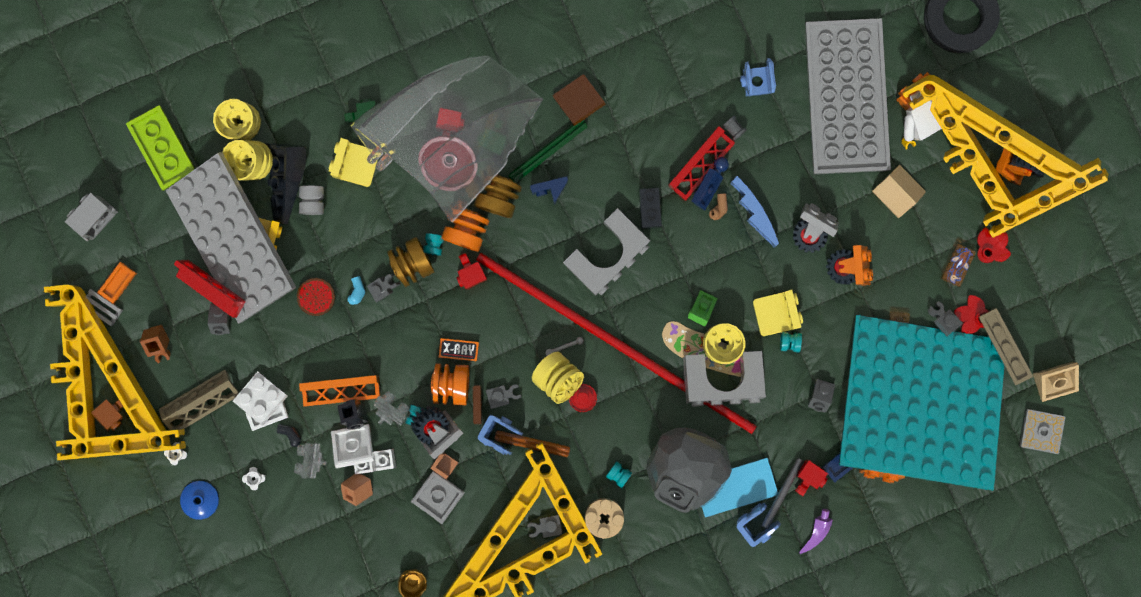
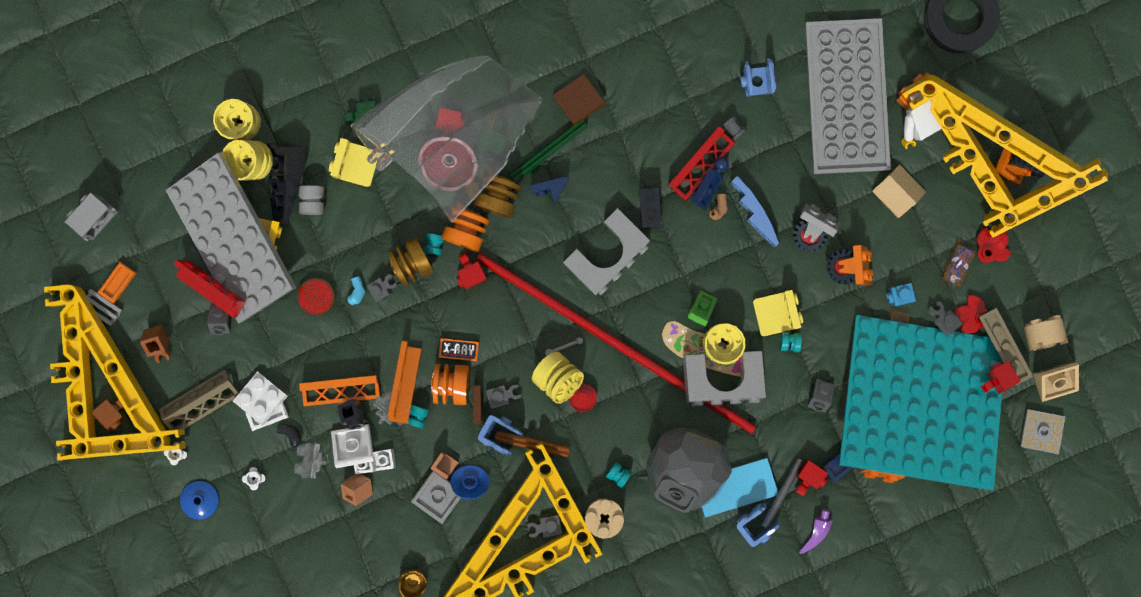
(160, 147): lime plate -> none
(404, 383): none -> orange fence
(435, 430): plate -> none
(469, 476): none -> blue dish
(900, 295): none -> dark azure bracket
(1001, 378): none -> red brick
(1045, 334): none -> tan brick

